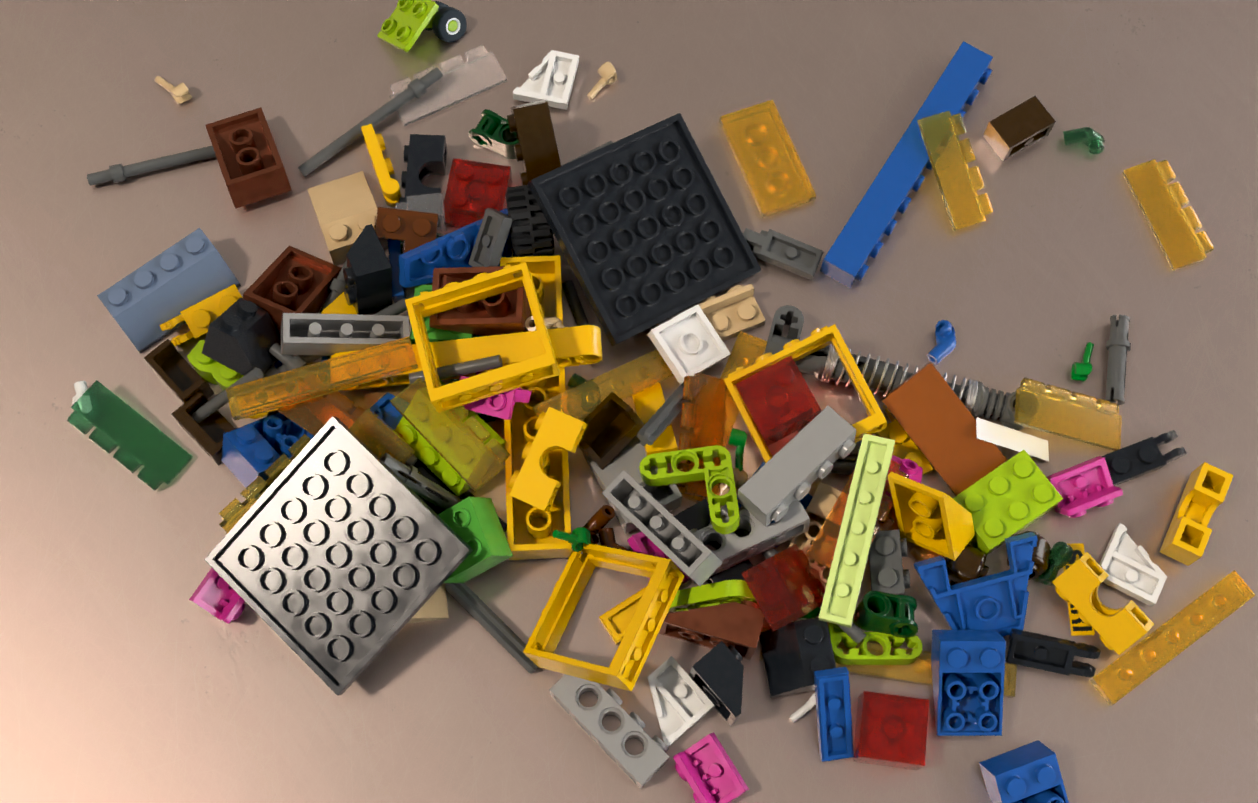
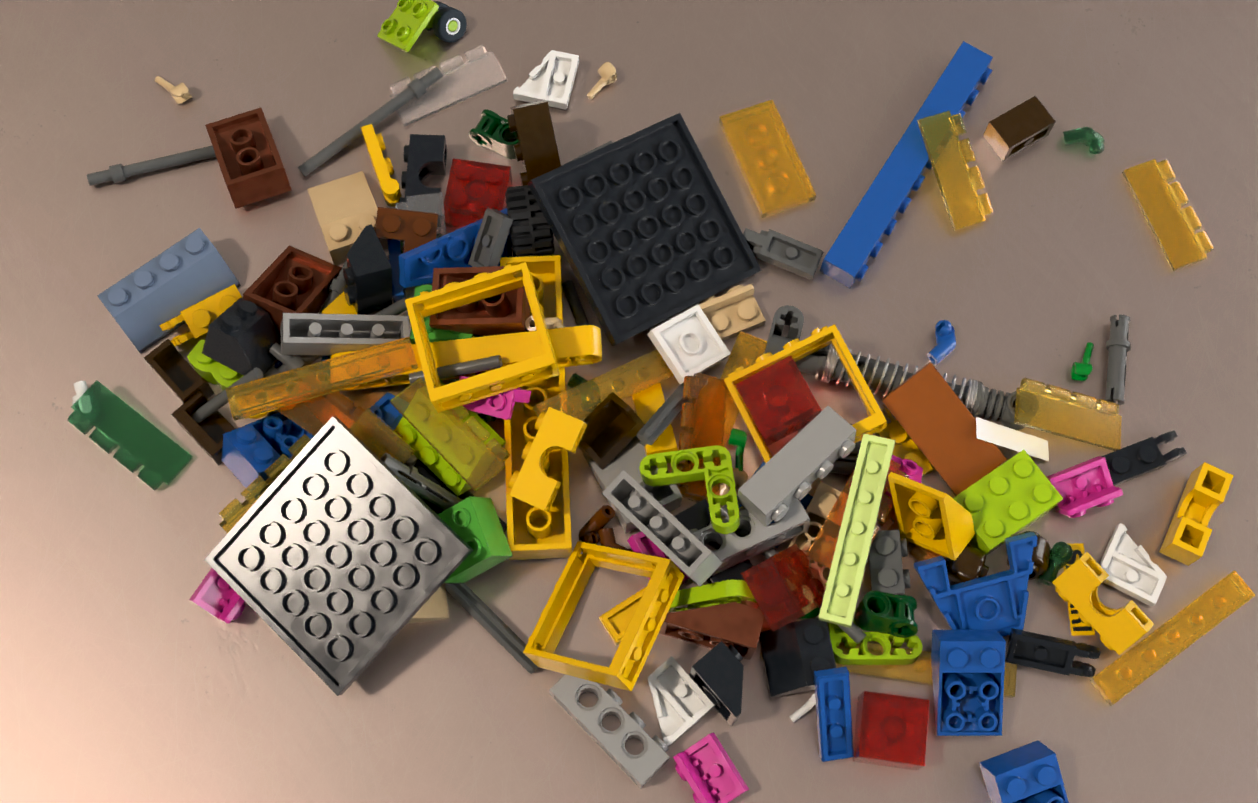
(577, 537): green hand -> none

